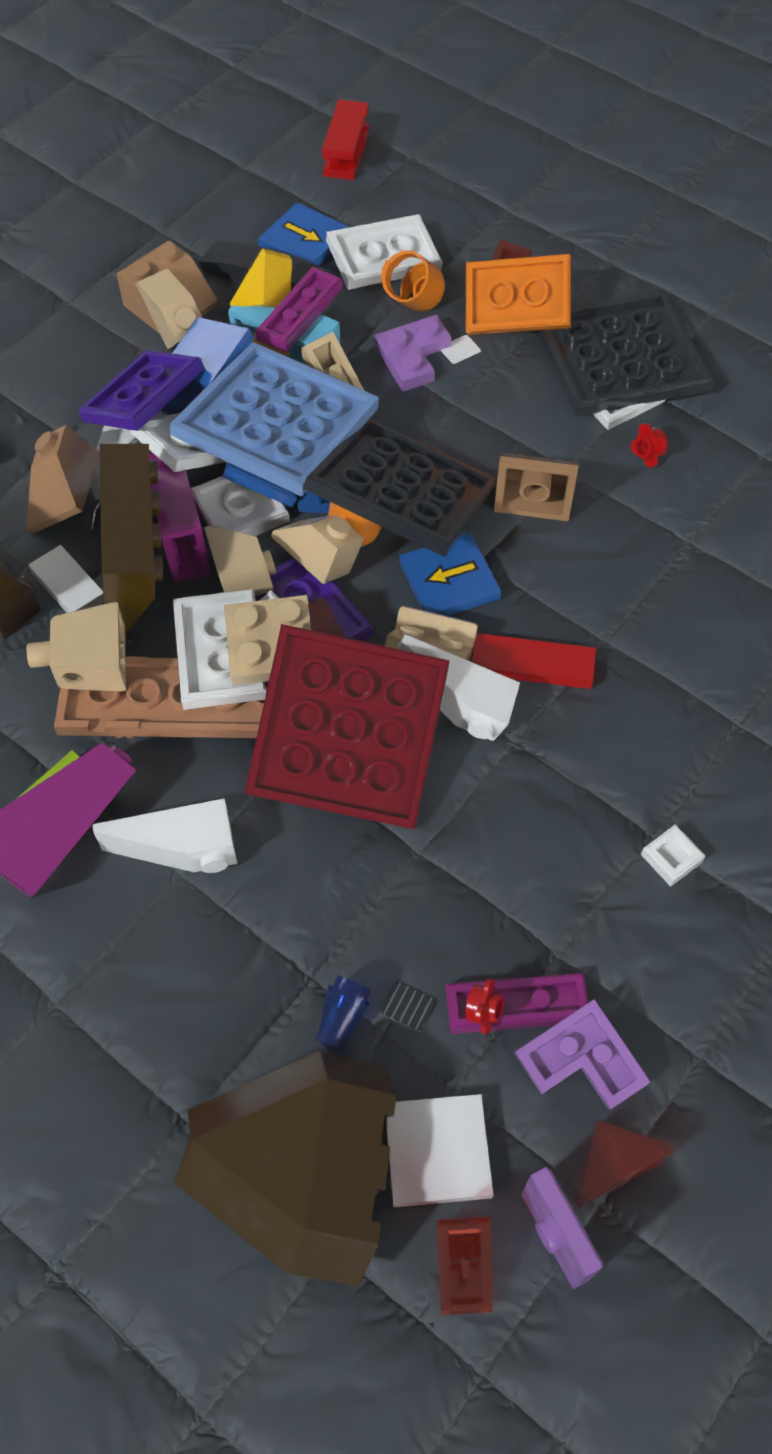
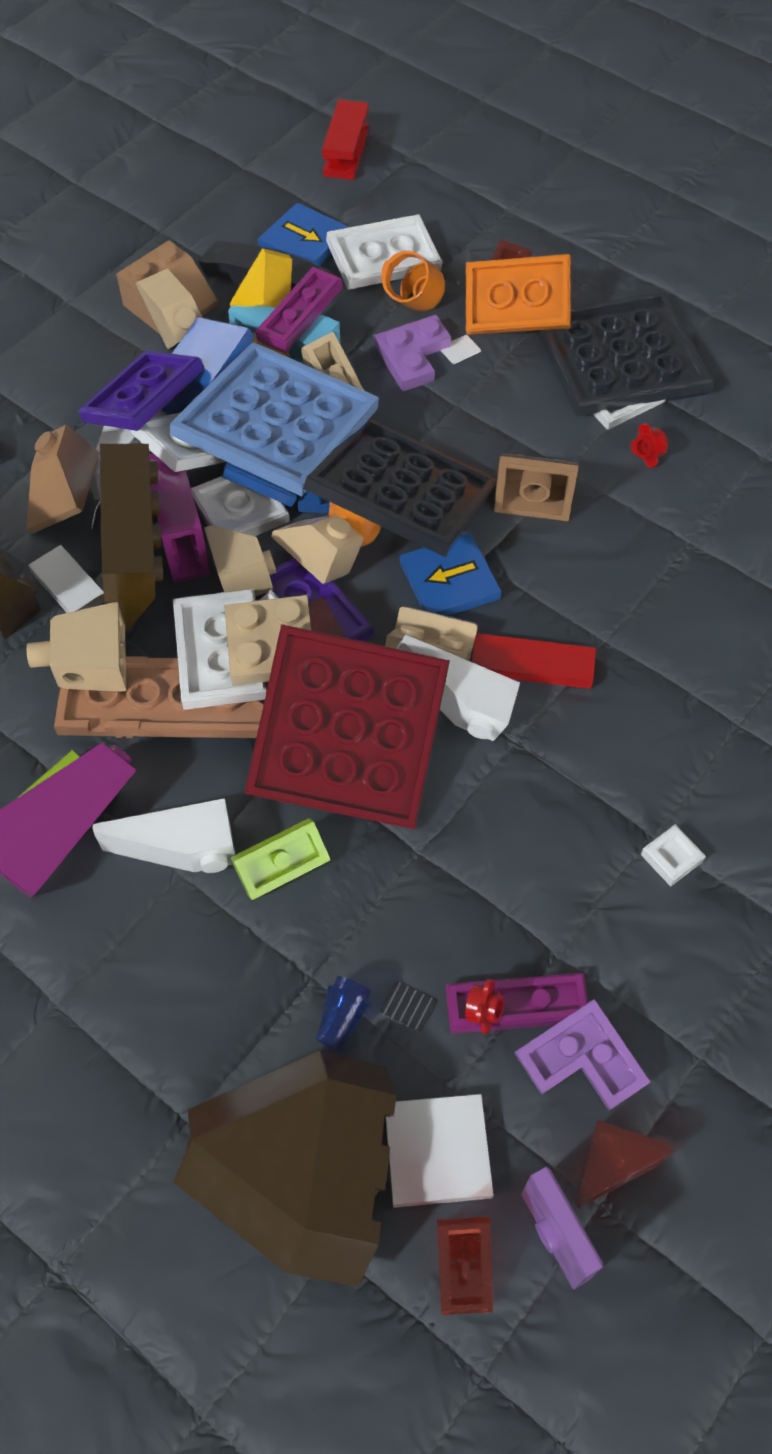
(280, 858): none -> lime plate

